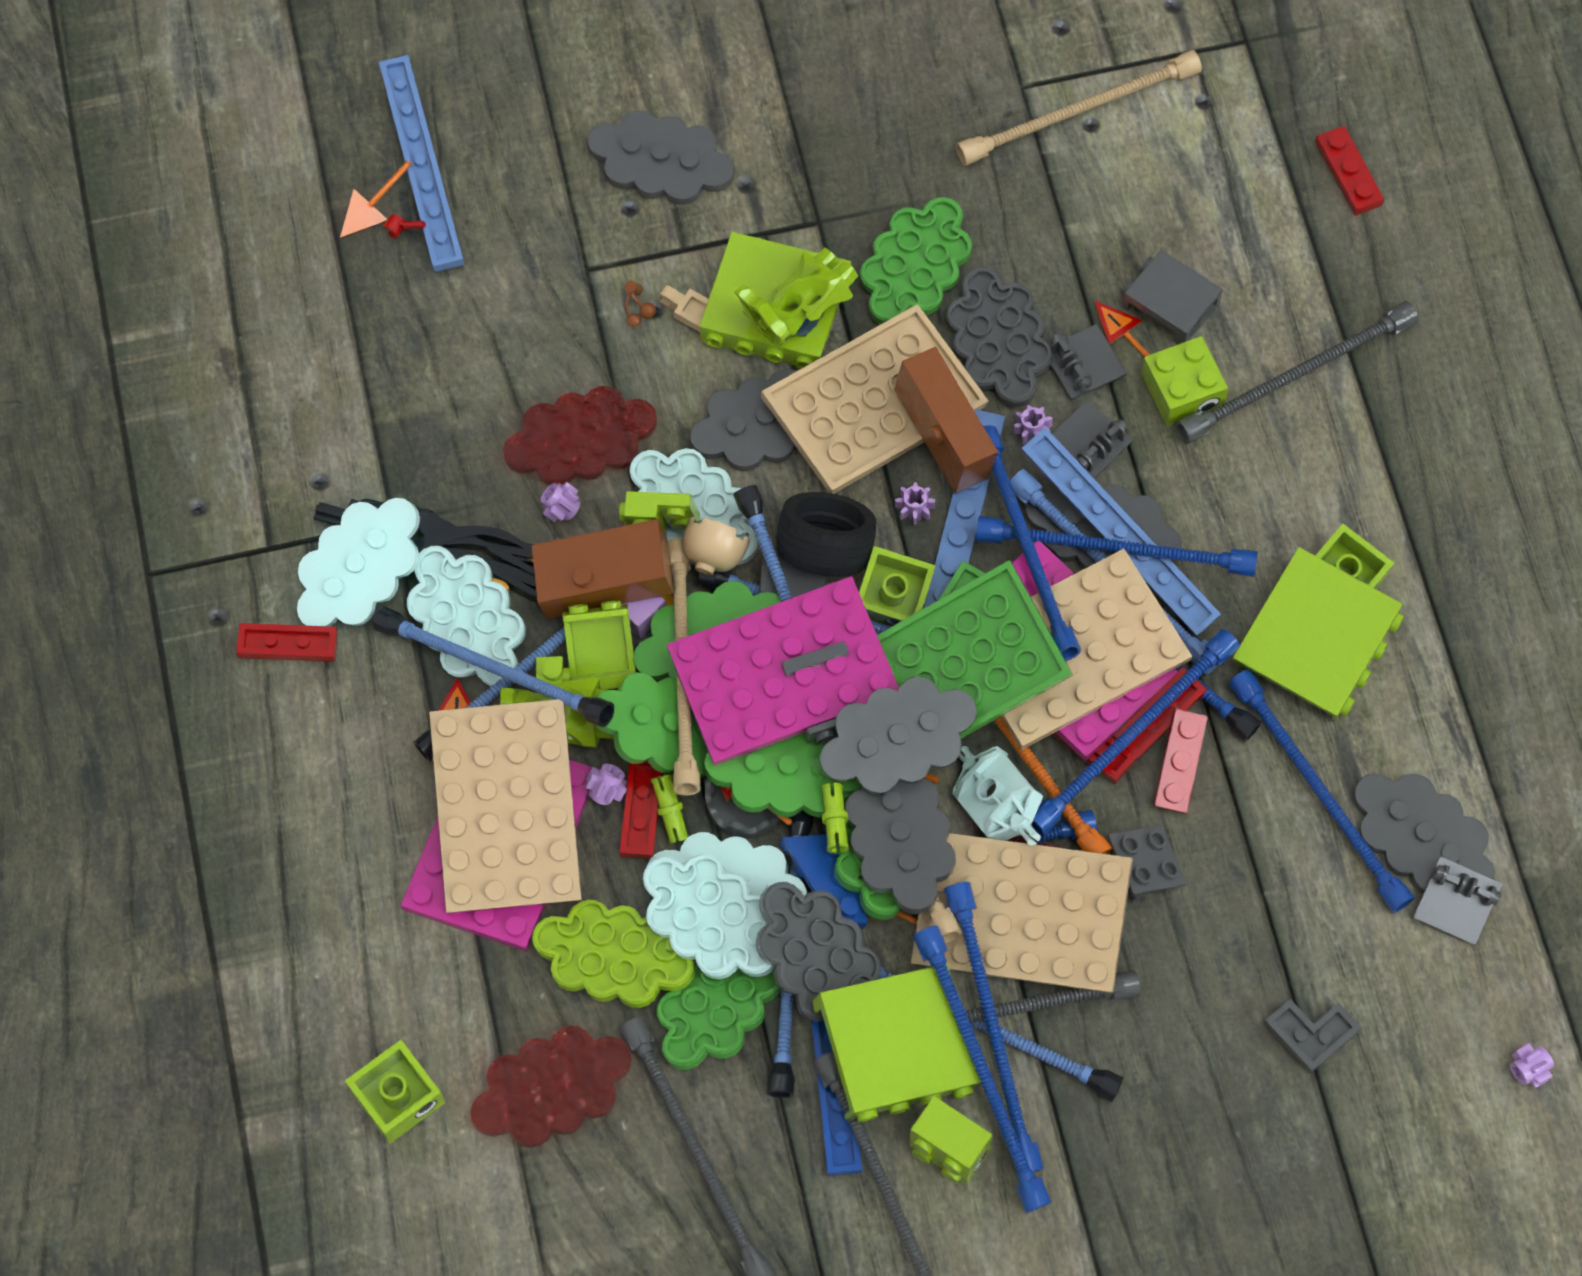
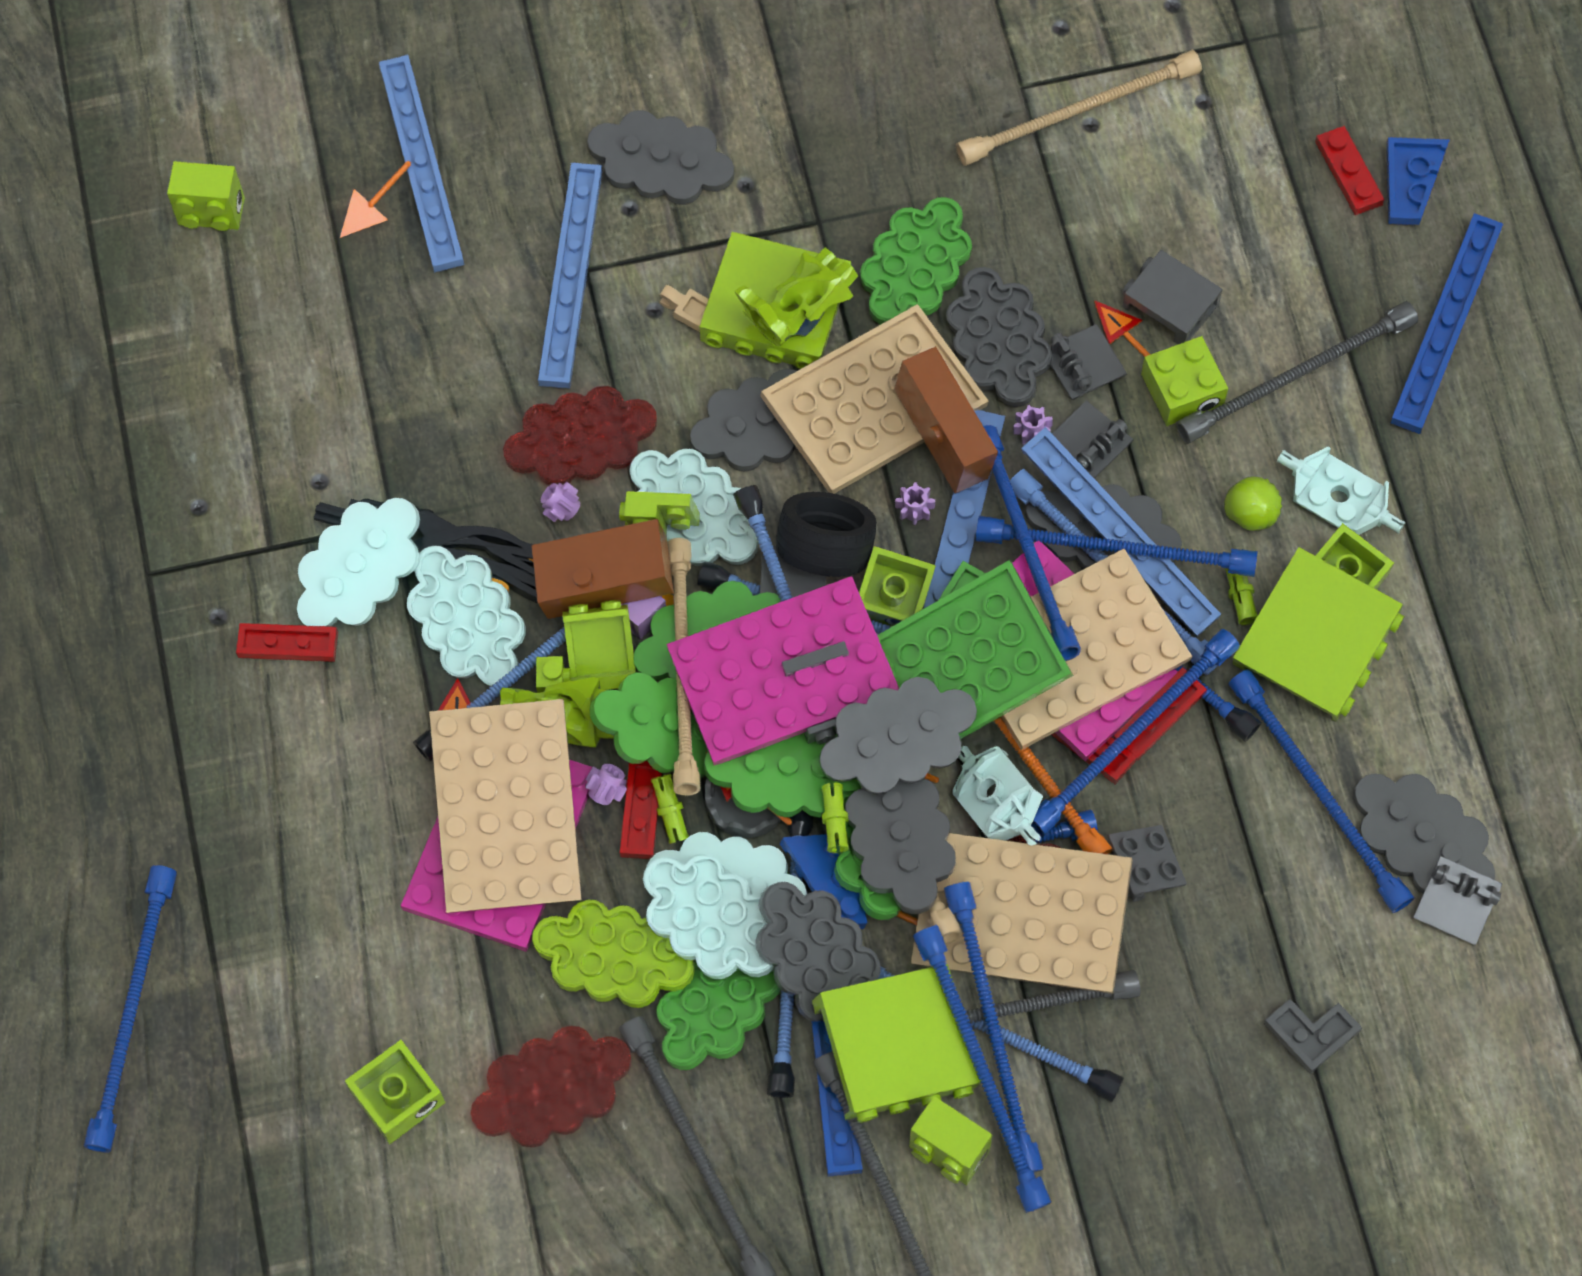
(101, 1129): none -> blue hose
(206, 195): none -> lime brick
(397, 224): red hand -> none
(570, 276): none -> medium blue plate
(593, 709): medium blue hose -> none
(647, 310): dark orange piece -> none
(713, 546): tan cylinder -> none
(1180, 761): plate -> none
(1241, 594): none -> lime pin
(1253, 503): none -> lime hair
(1323, 474): none -> light aqua plate
(1411, 176): none -> blue wing
(1446, 323): none -> blue plate
(1532, 1065): lavender gear -> none

